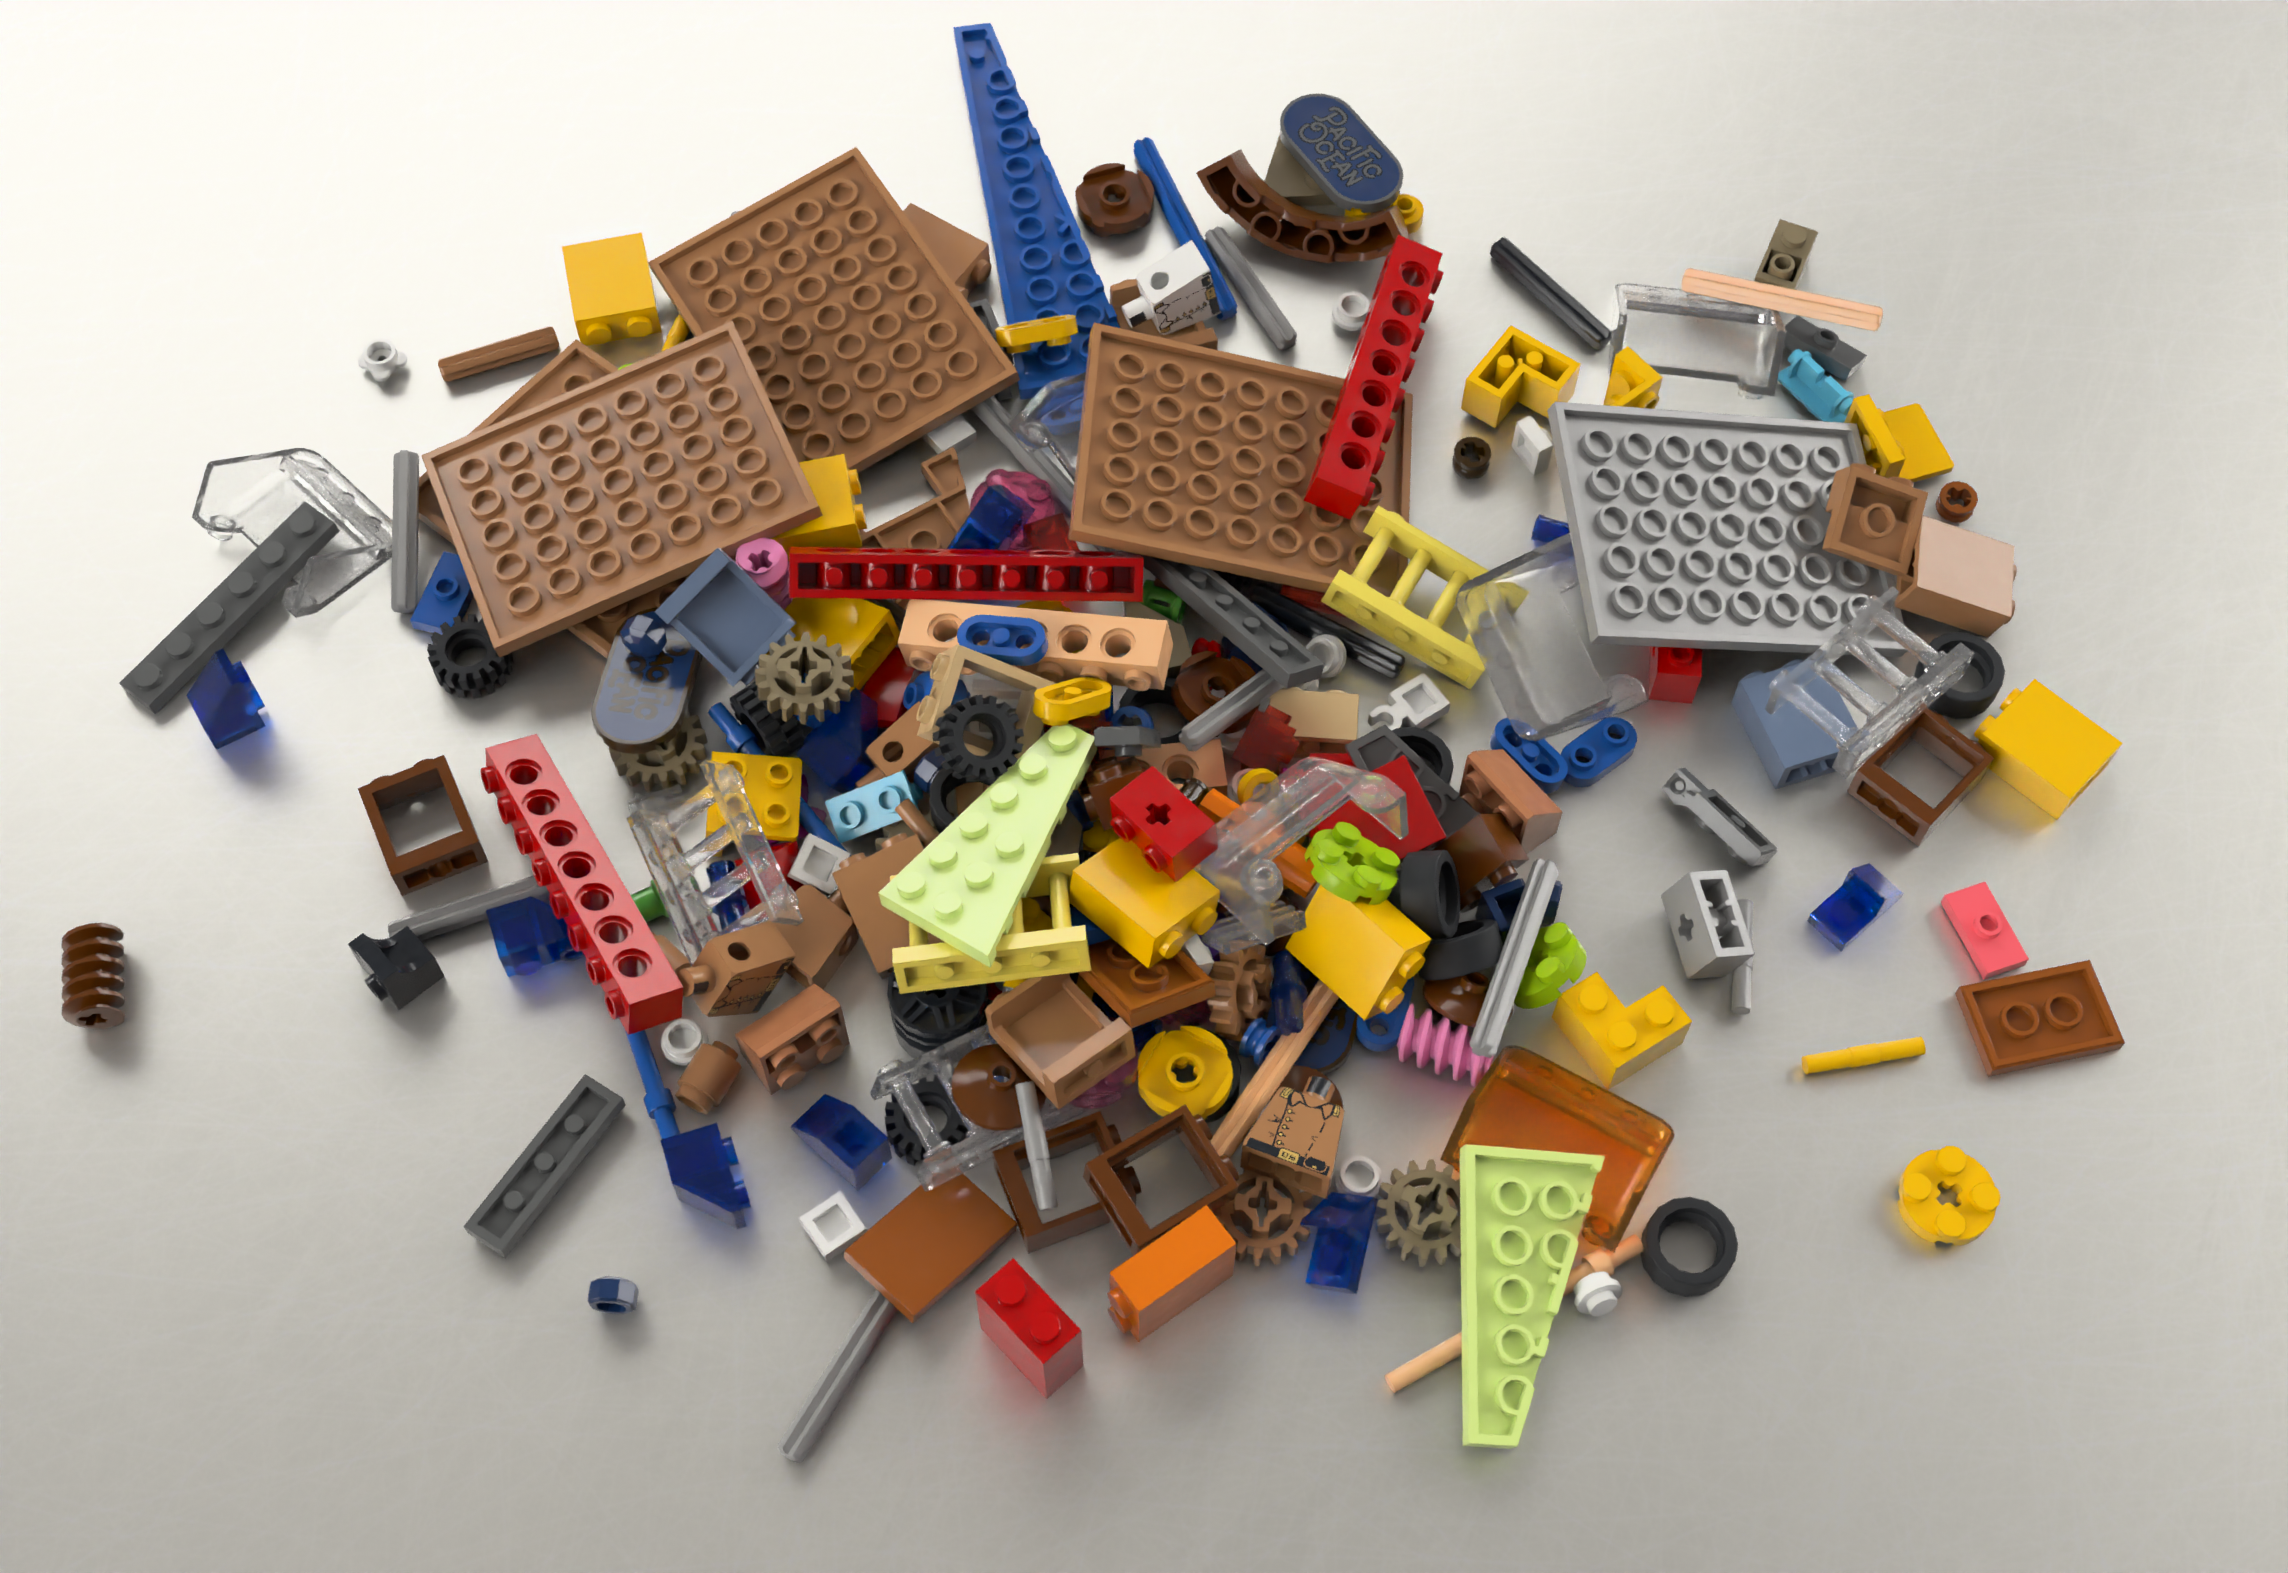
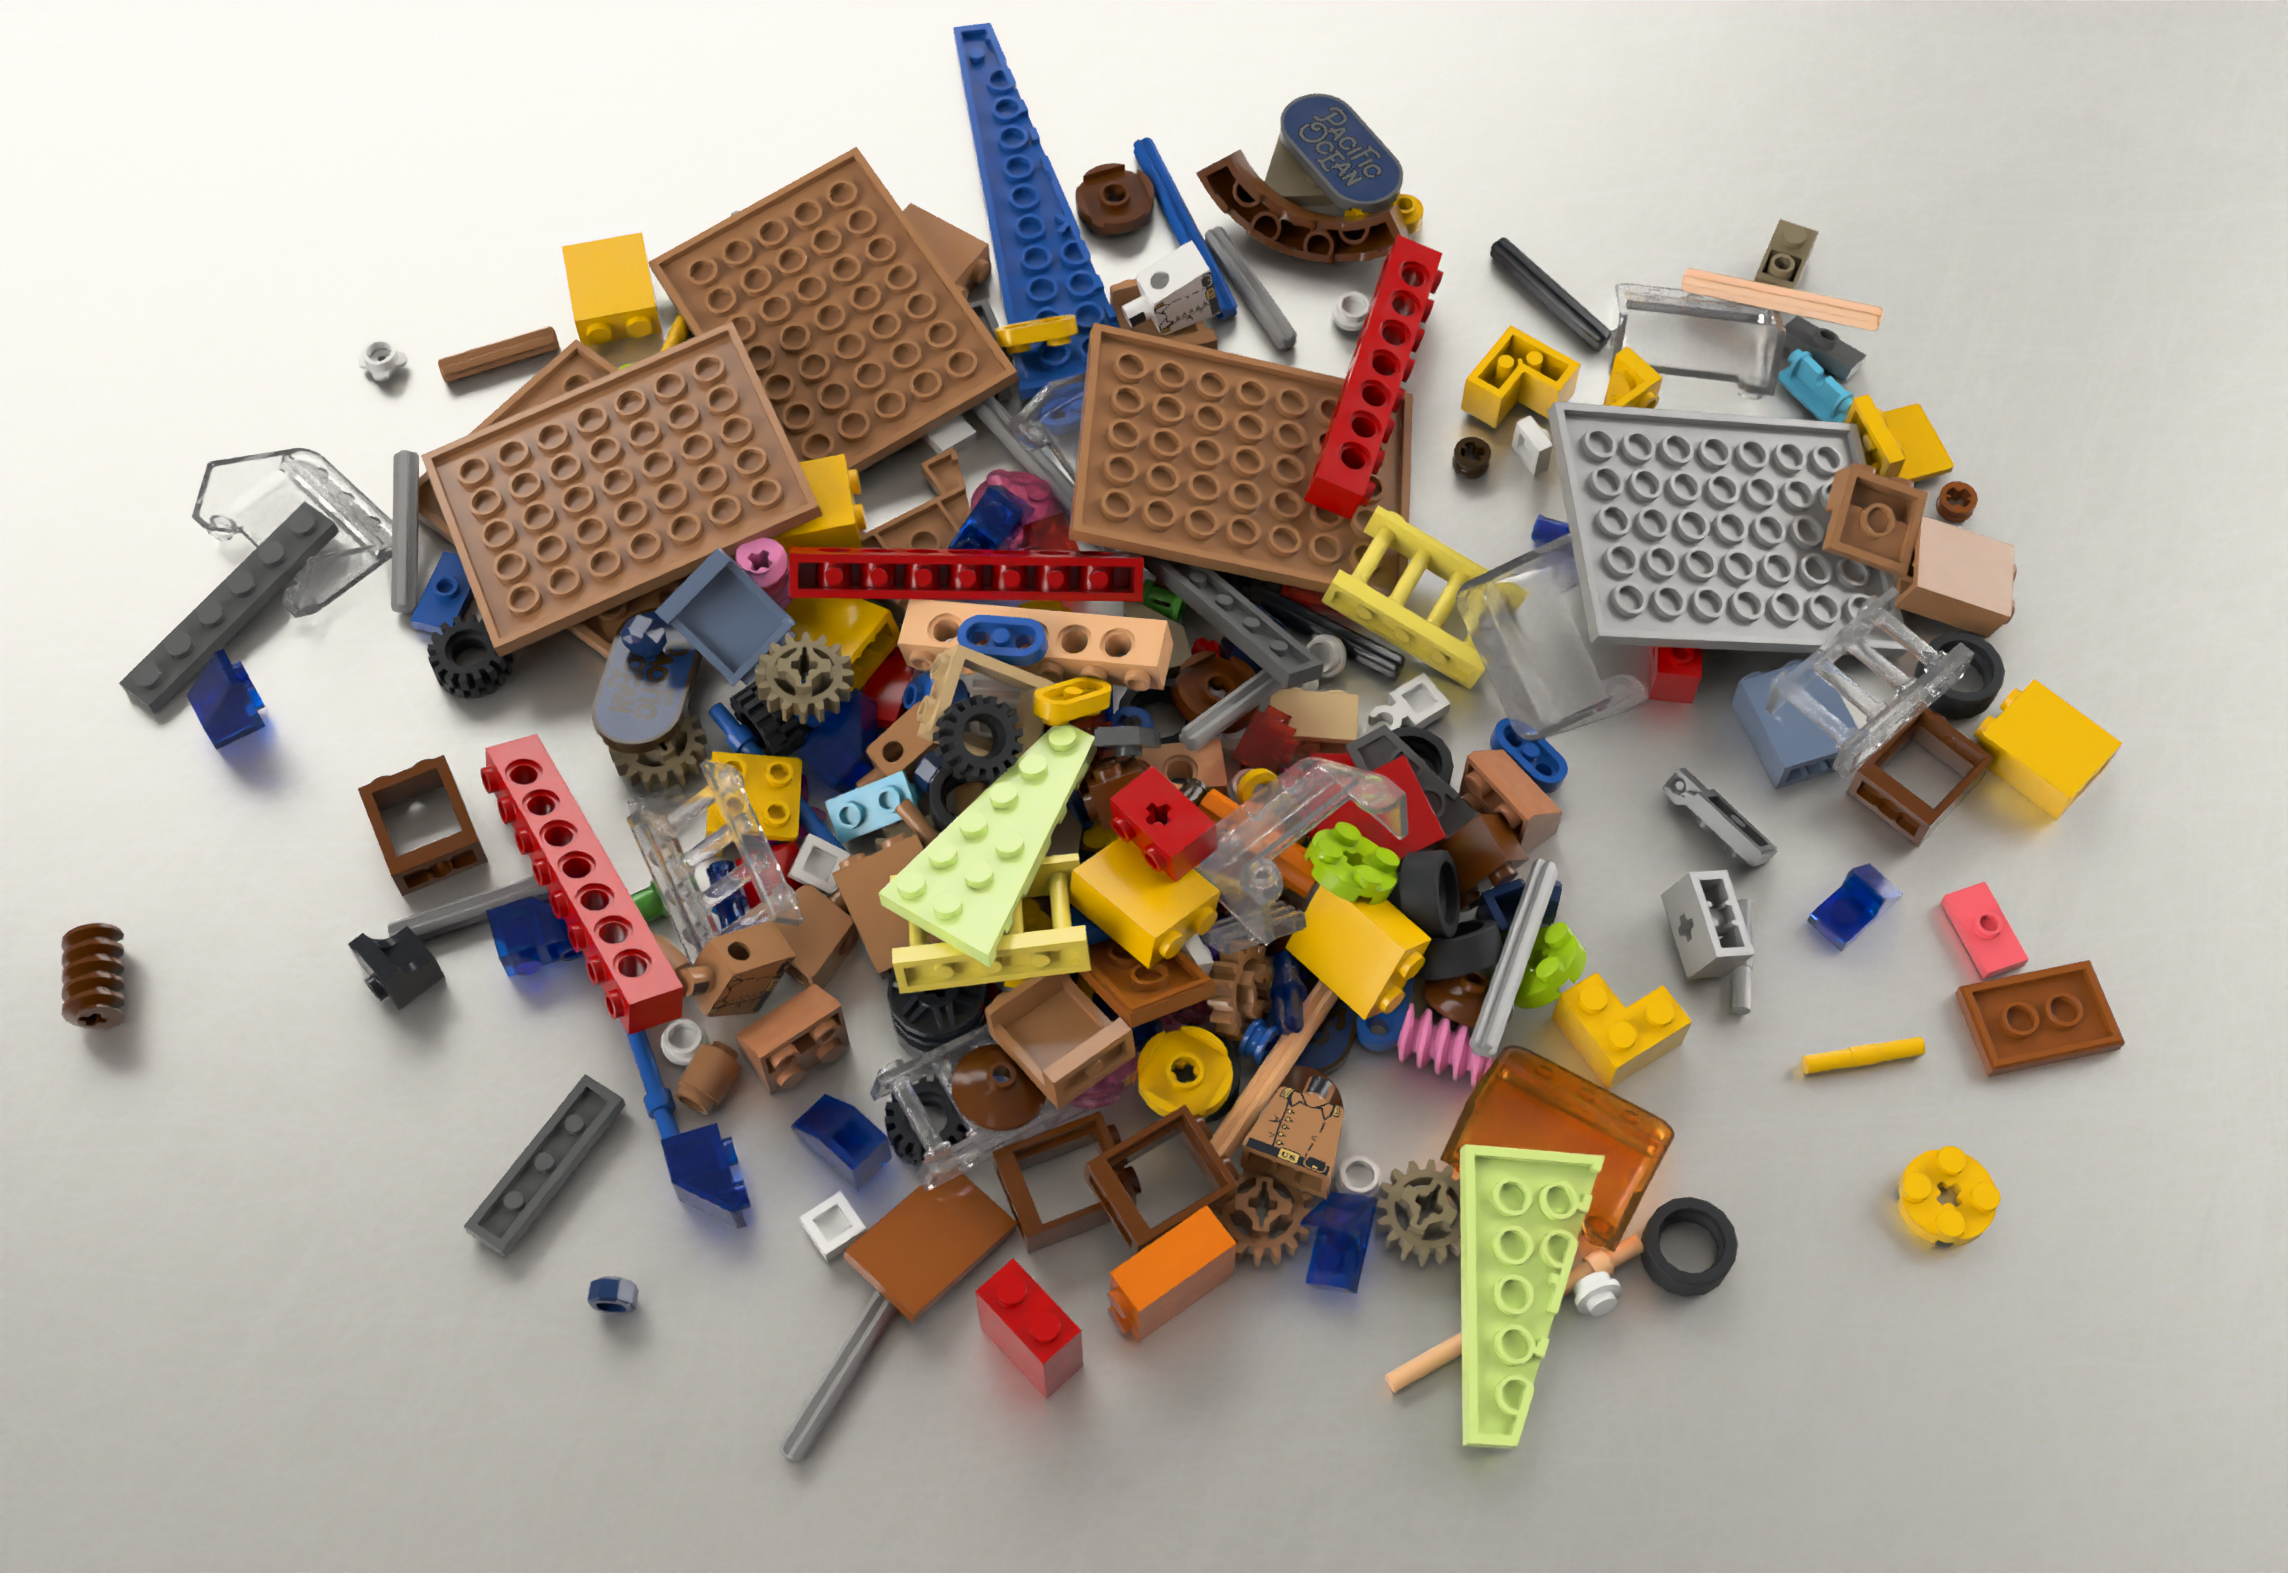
(1036, 1146): light grey piece -> none
(1601, 751): blue plate -> none

